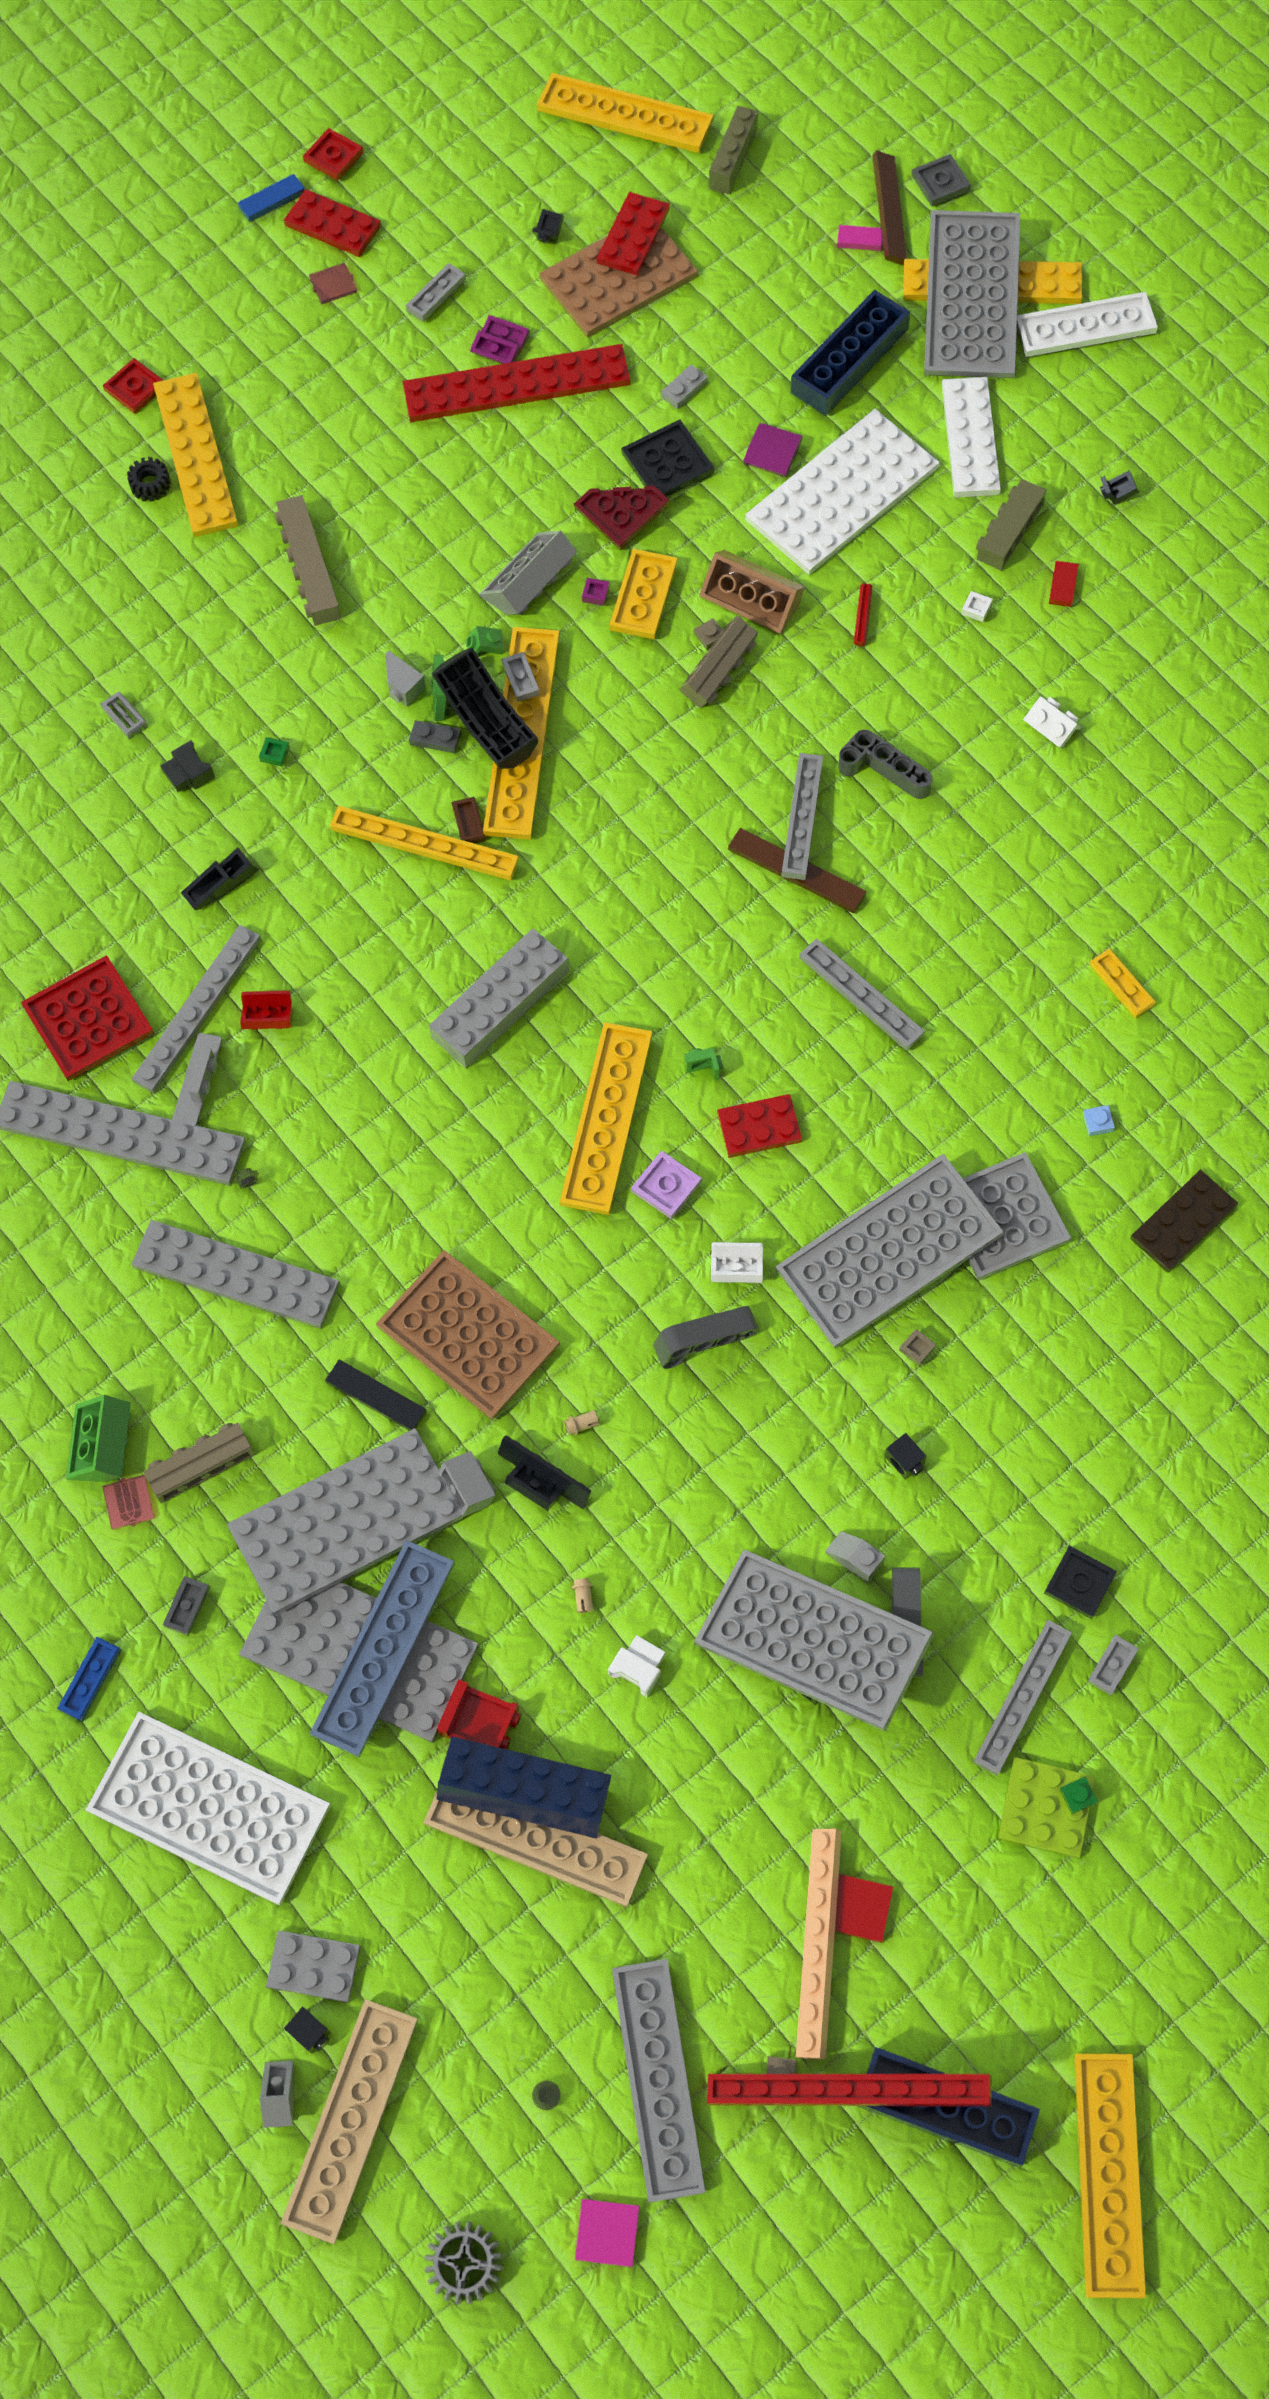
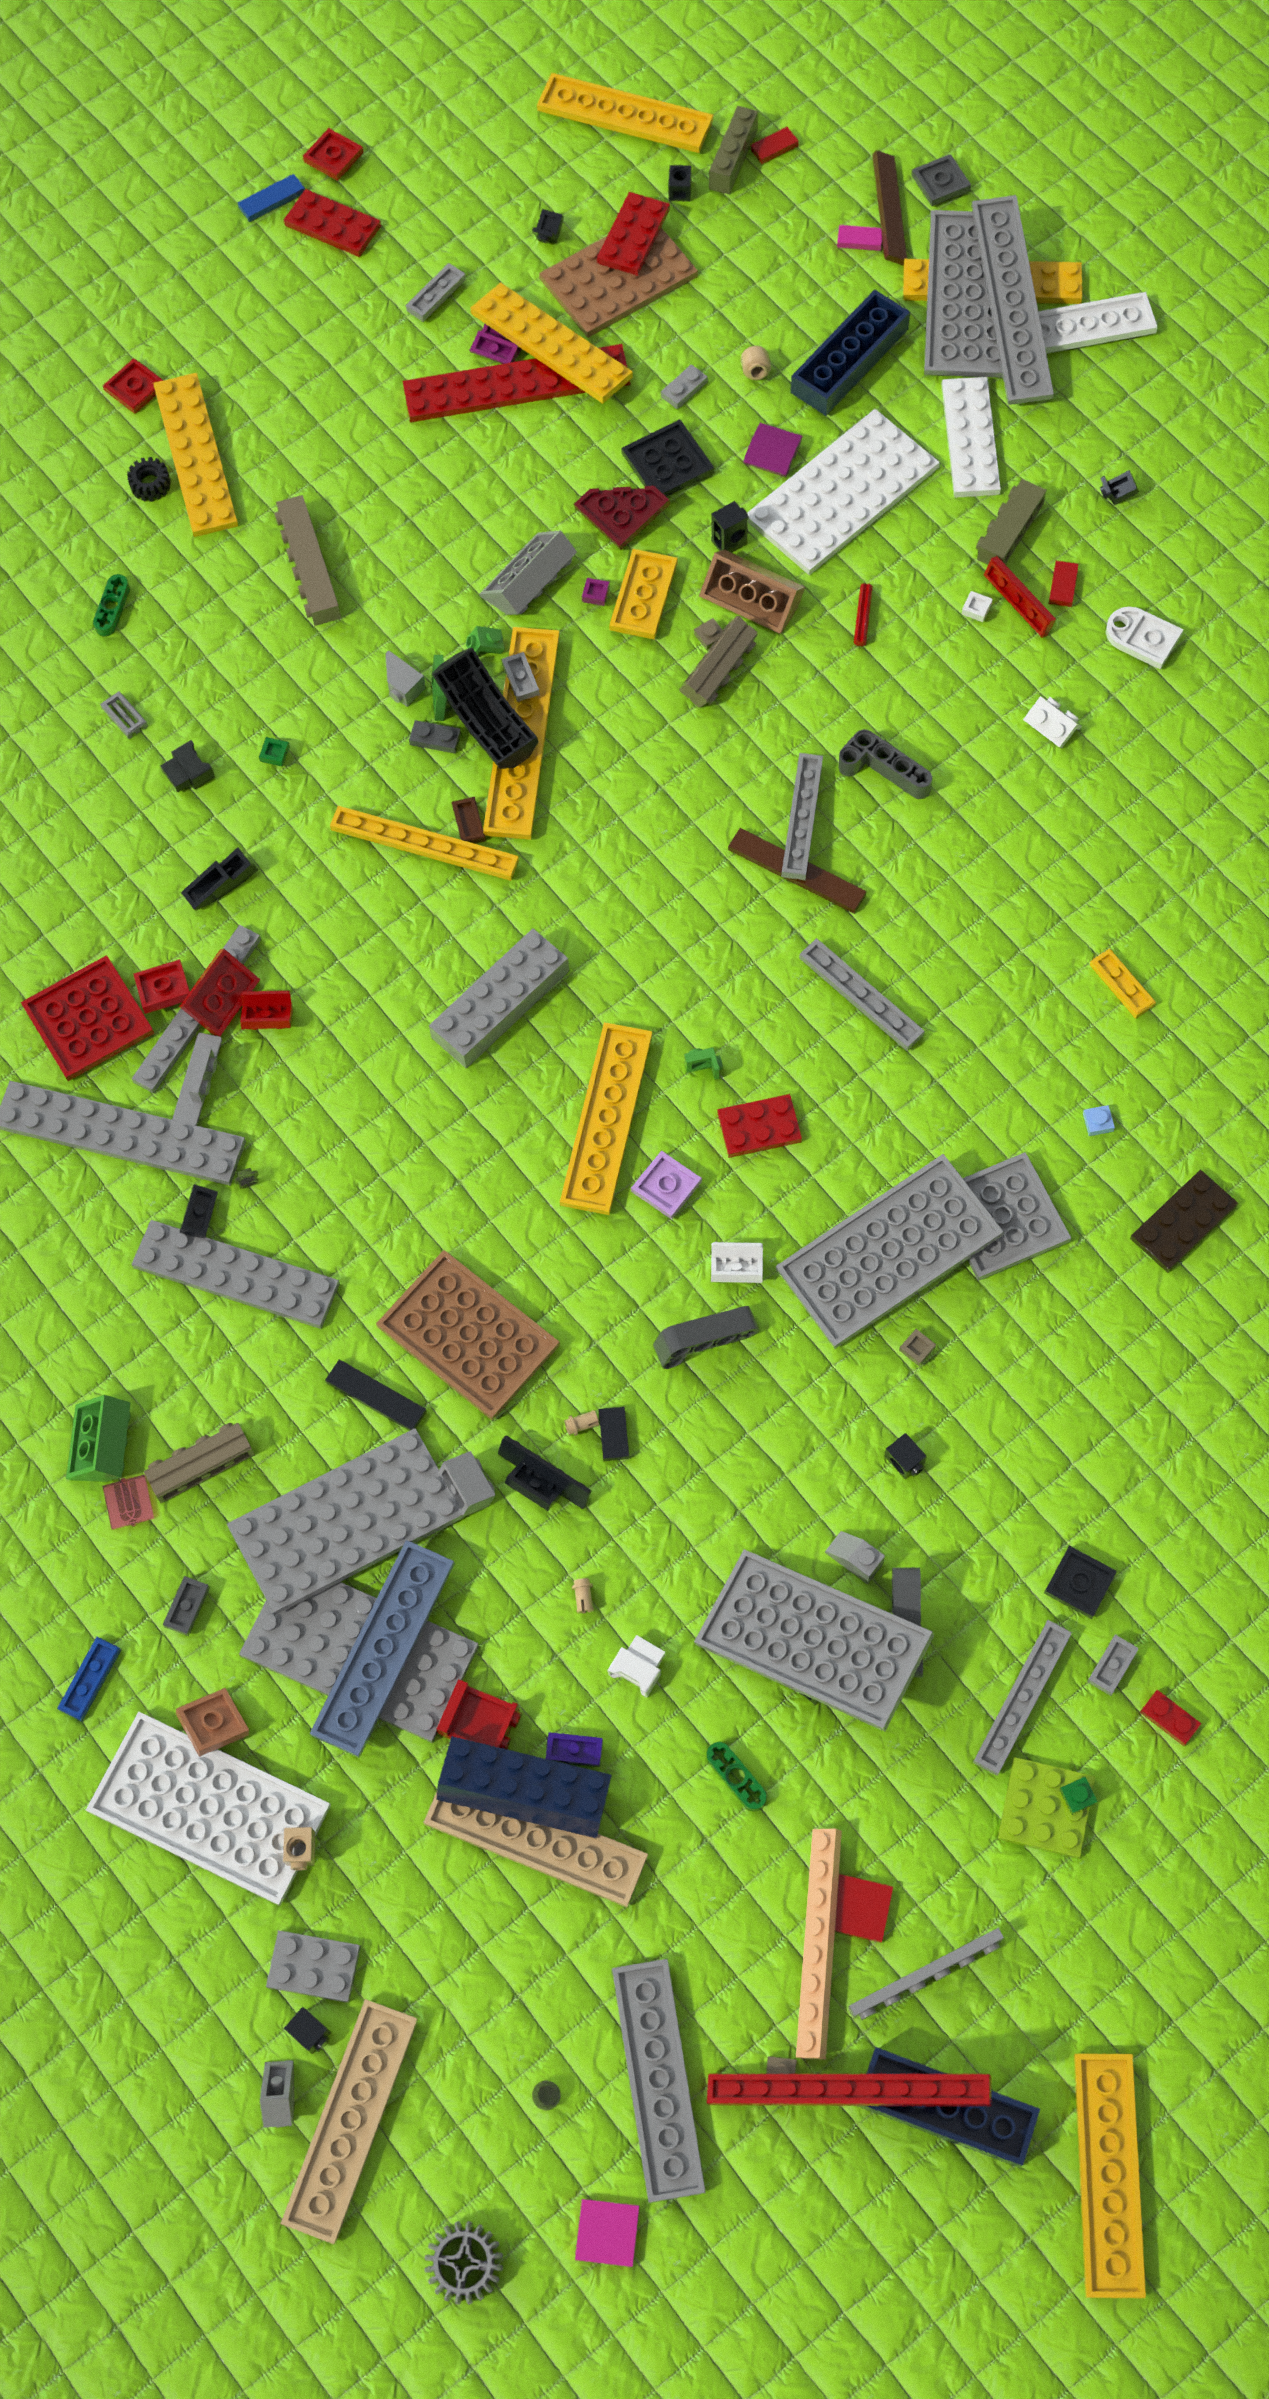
(113, 615): none -> green beam
(162, 986): none -> red plate
(198, 1211): none -> black plate
(212, 1722): none -> nougat plate
(218, 992): none -> red plate
(294, 1836): none -> tan brick
(333, 283): piece -> none
(551, 343): none -> yellow plate
(574, 1749): none -> dark purple plate
(614, 1434): none -> black tile
(680, 182): none -> black brick
(729, 527): none -> black brick
(755, 363): none -> tan head
(755, 1787): none -> green beam
(774, 145): none -> red tile
(916, 1979): none -> light grey plate
(1012, 300): none -> light grey plate
(1019, 596): none -> red tile
(1143, 636): none -> white plate
(1170, 1718): none -> red plate

